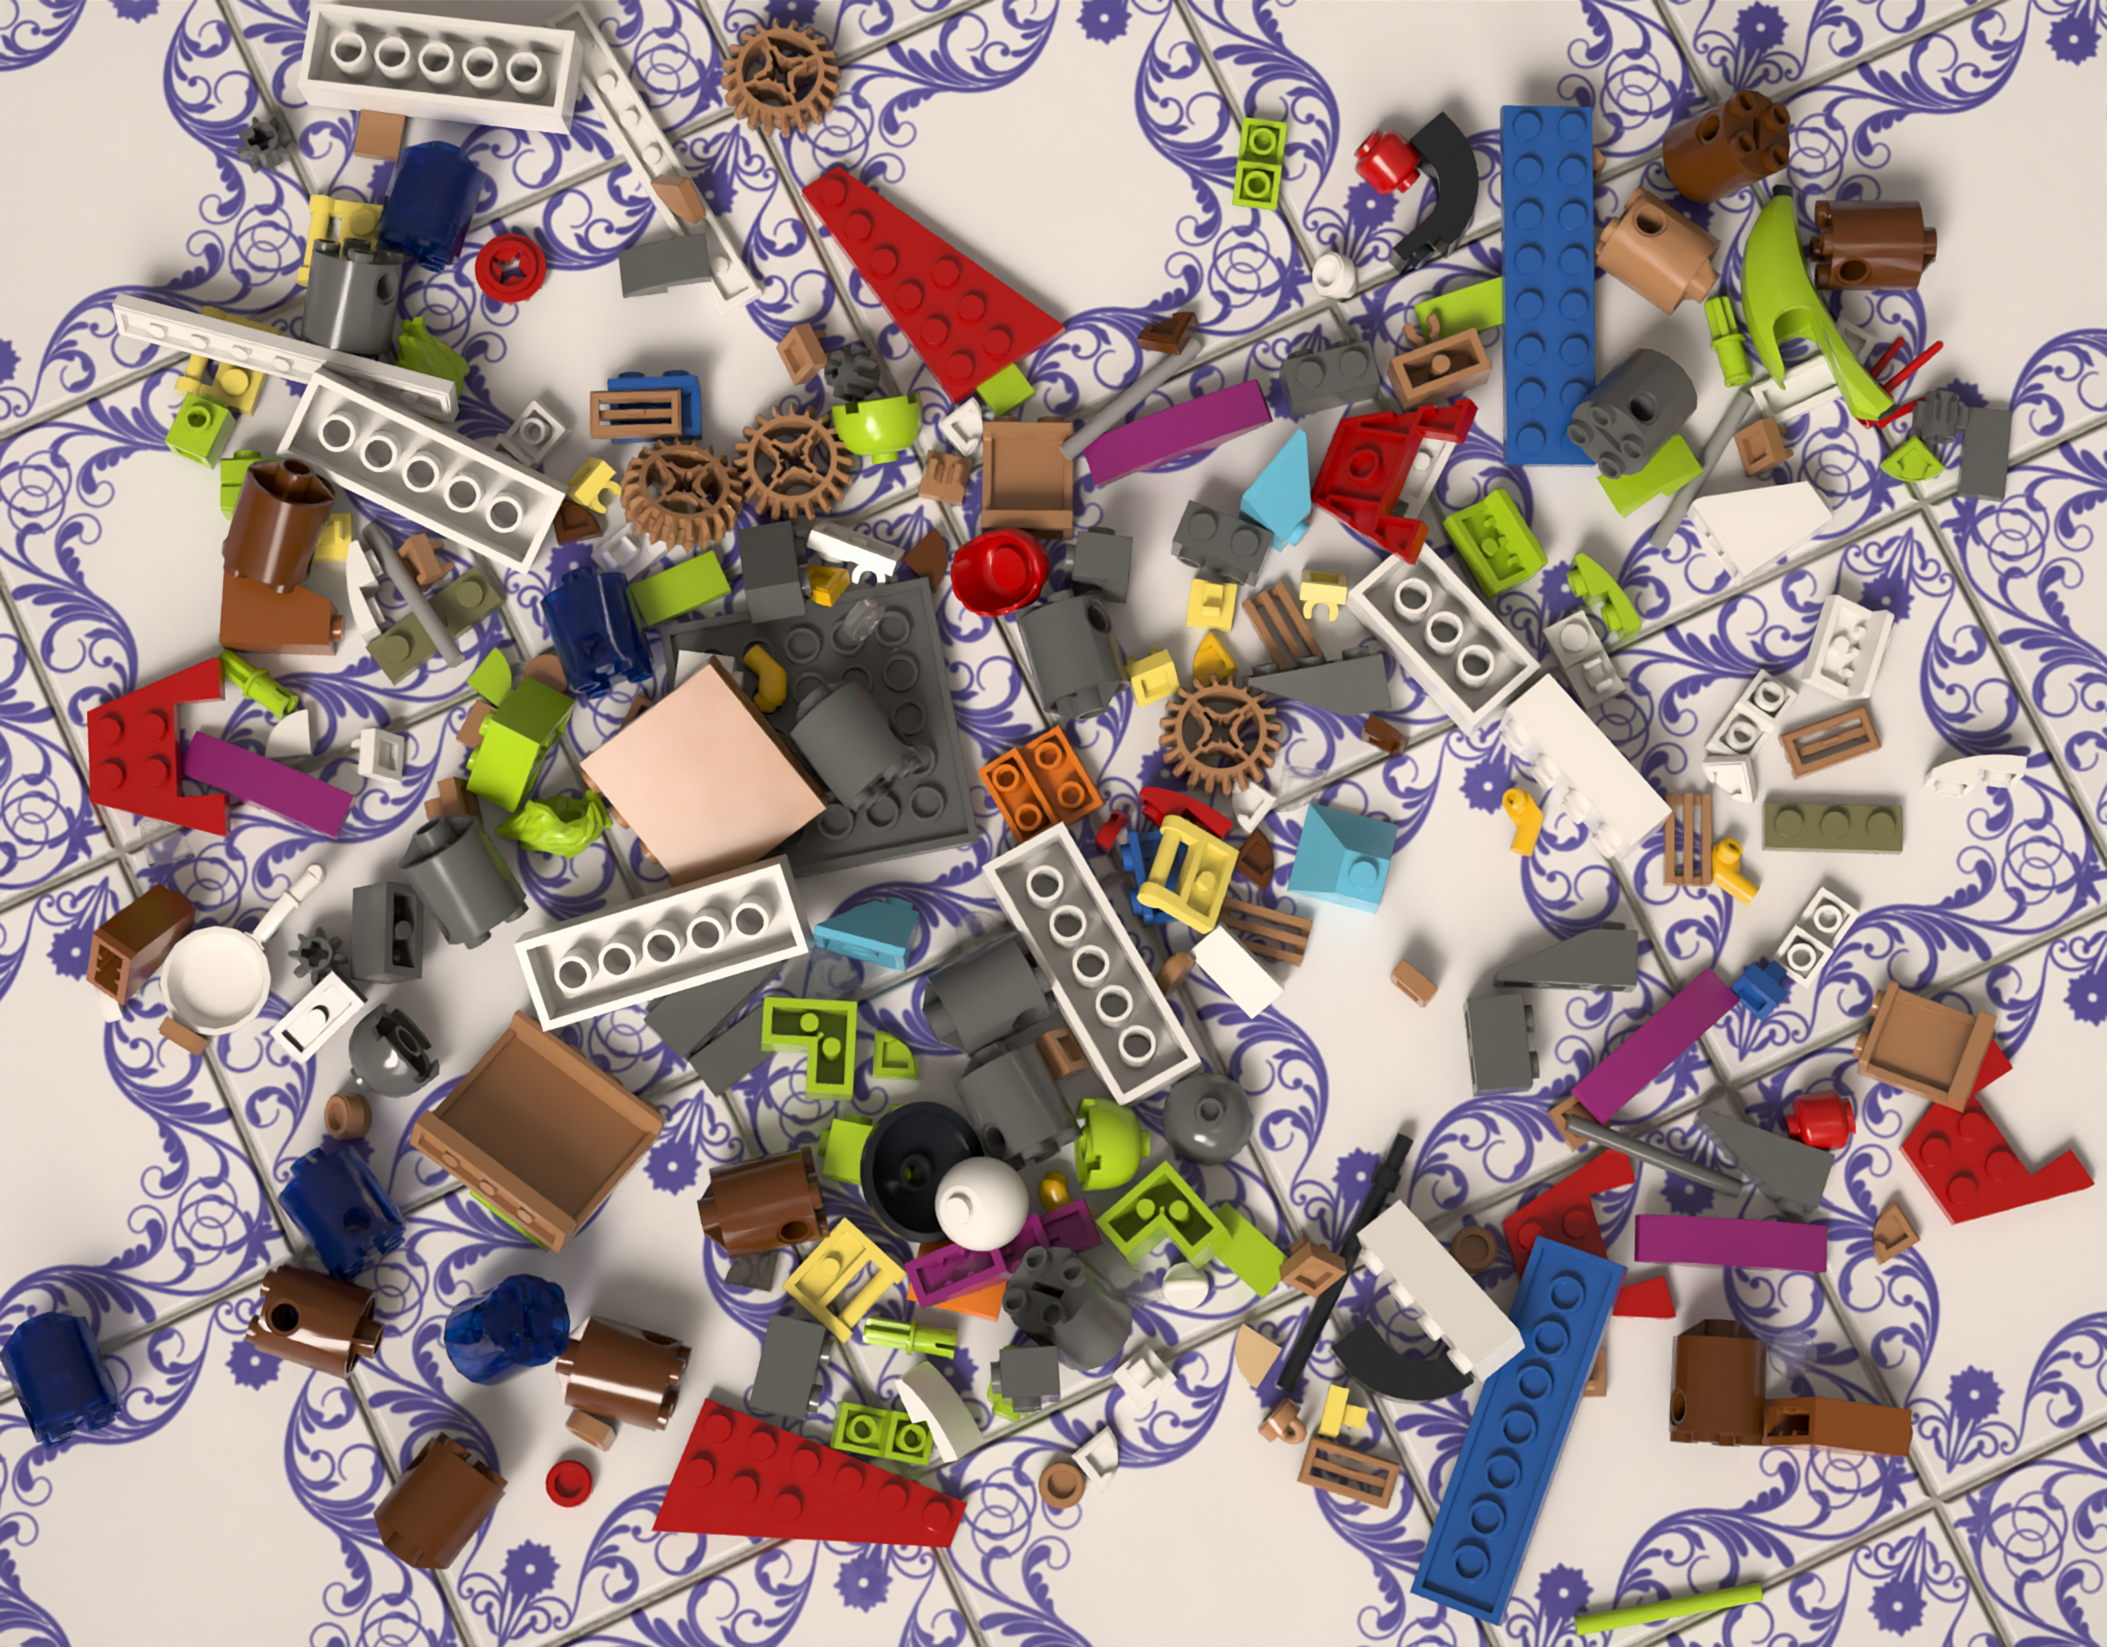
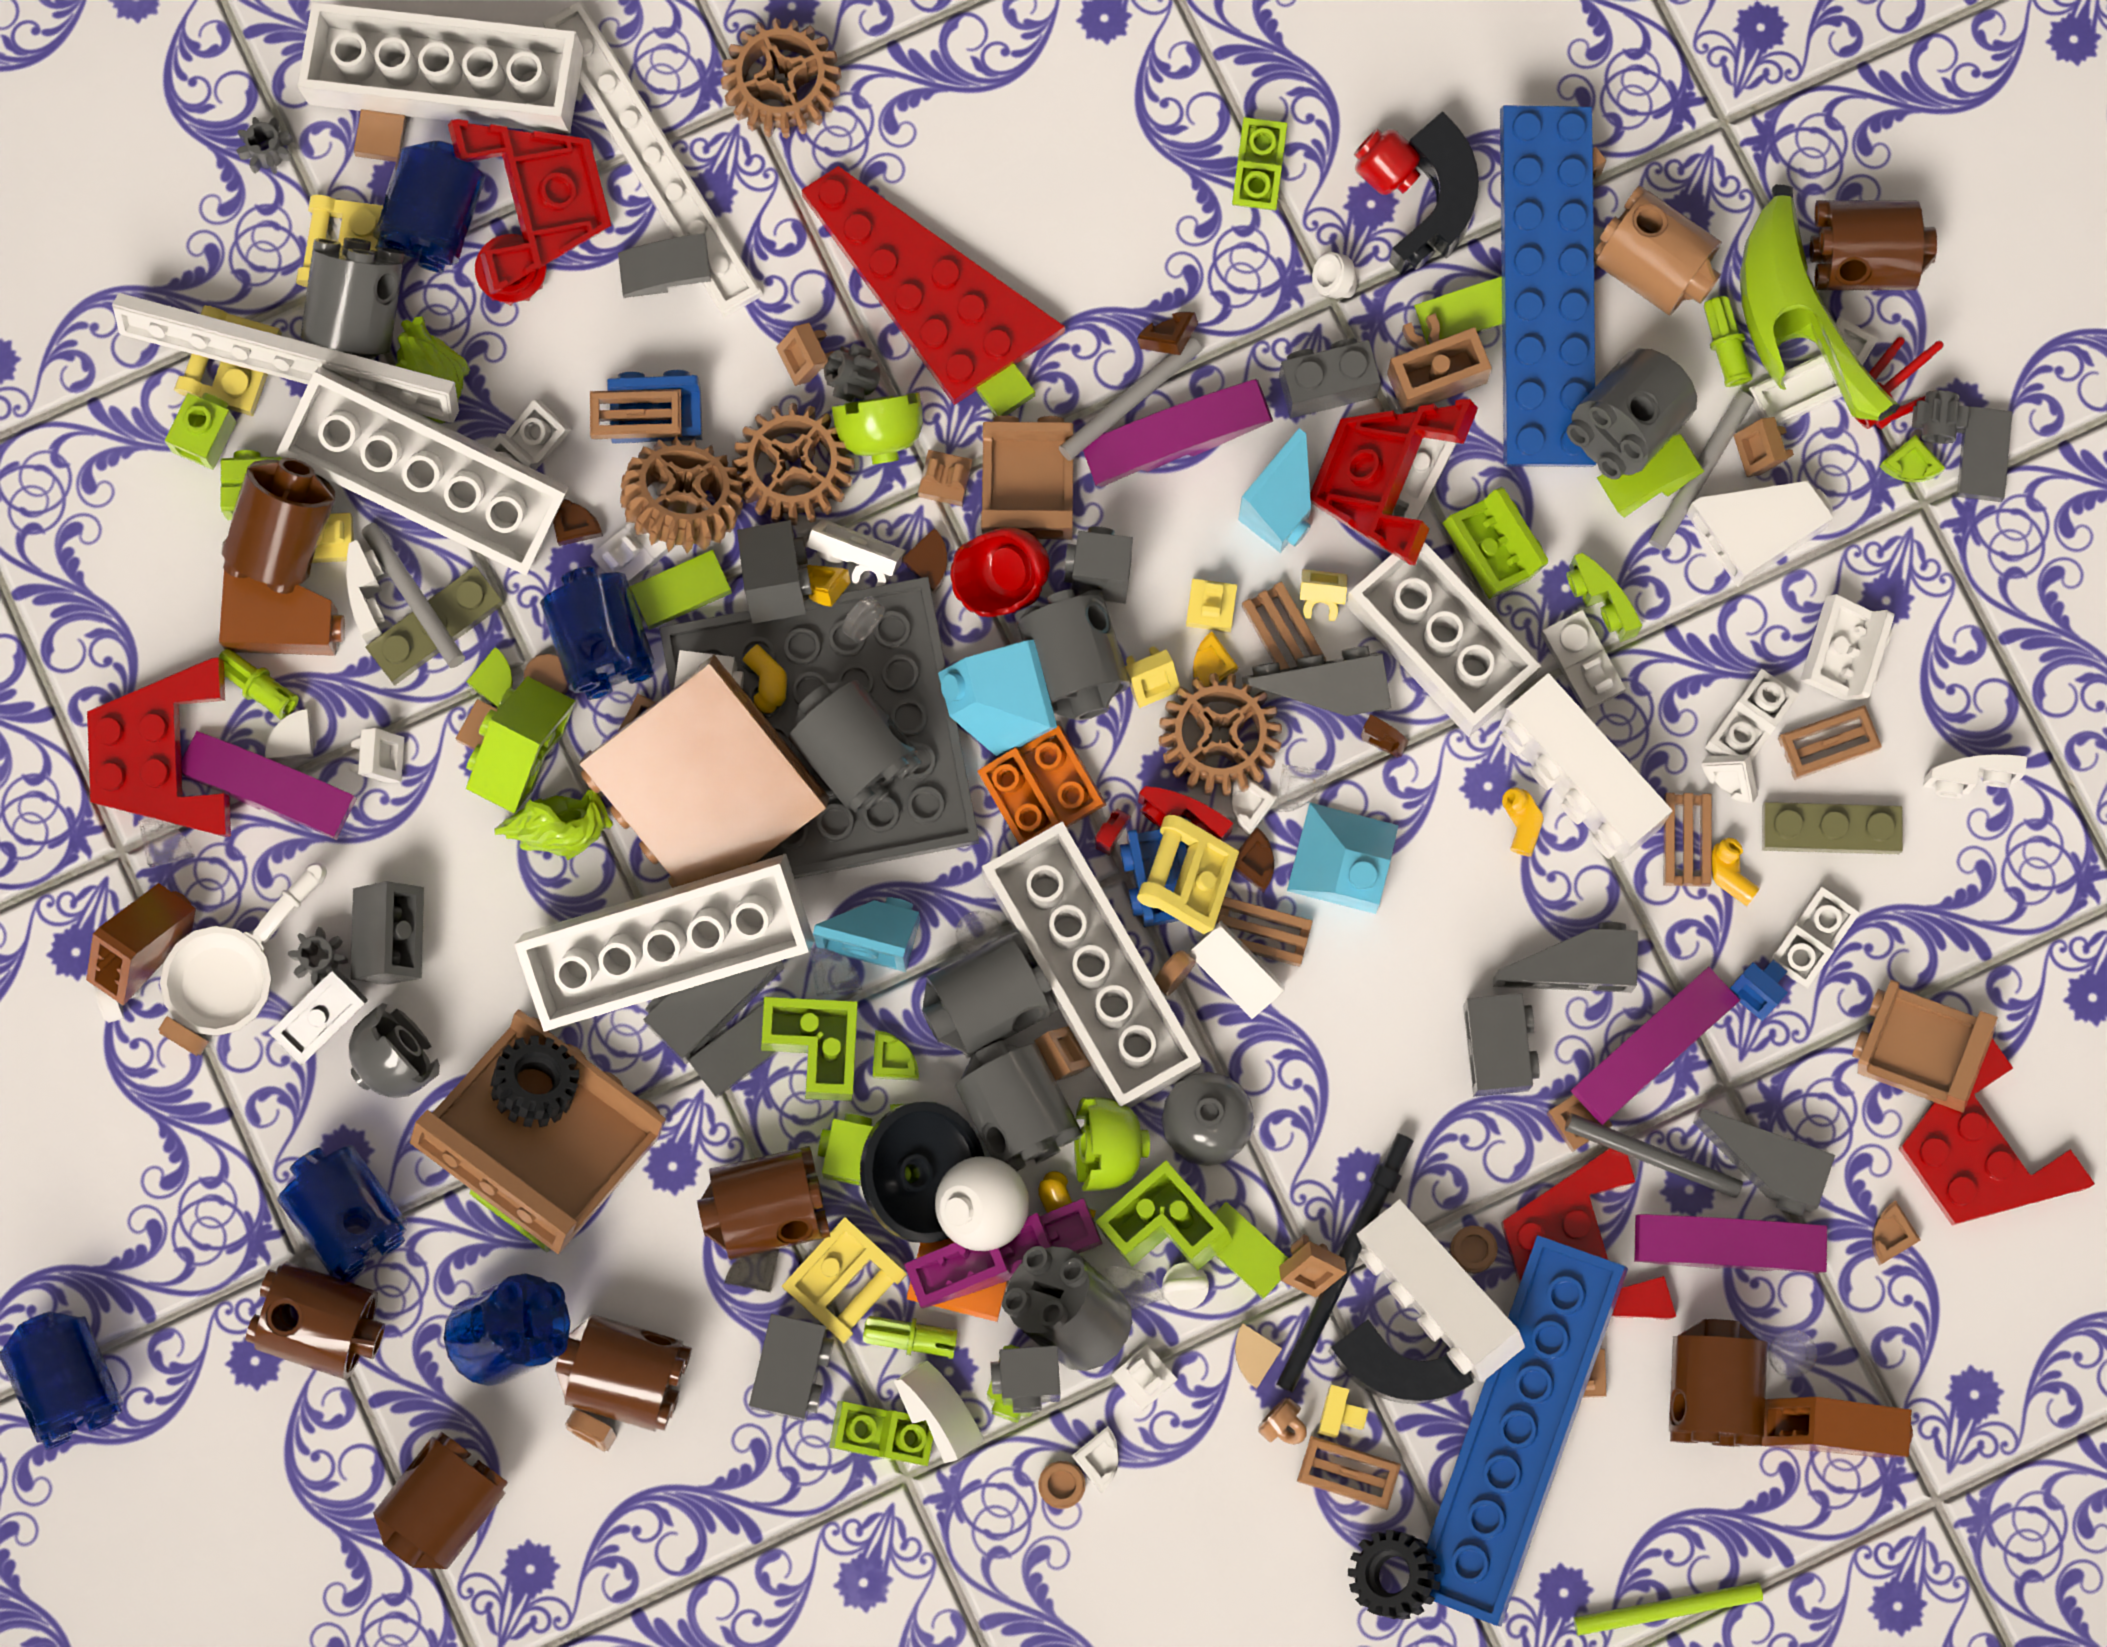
(347, 1116): medium nougat tile -> none
(420, 560): medium nougat tile -> none
(453, 800): medium nougat tile -> none
(462, 879): dark grey cylinder -> none
(540, 1058): none -> black tyre
(552, 190): none -> red wing
(569, 1484): red tile -> none
(589, 481): light yellow tile -> none
(679, 197): medium nougat tile -> none
(773, 1484): red wing -> none
(964, 428): white tile -> none
(1000, 696): none -> medium azure slope
(1221, 544): dark grey brick -> none
(1413, 984): medium nougat tile -> none
(1420, 1581): none -> black tyre
(1727, 146): reddish brown cylinder -> none
(1821, 1120): red head -> none

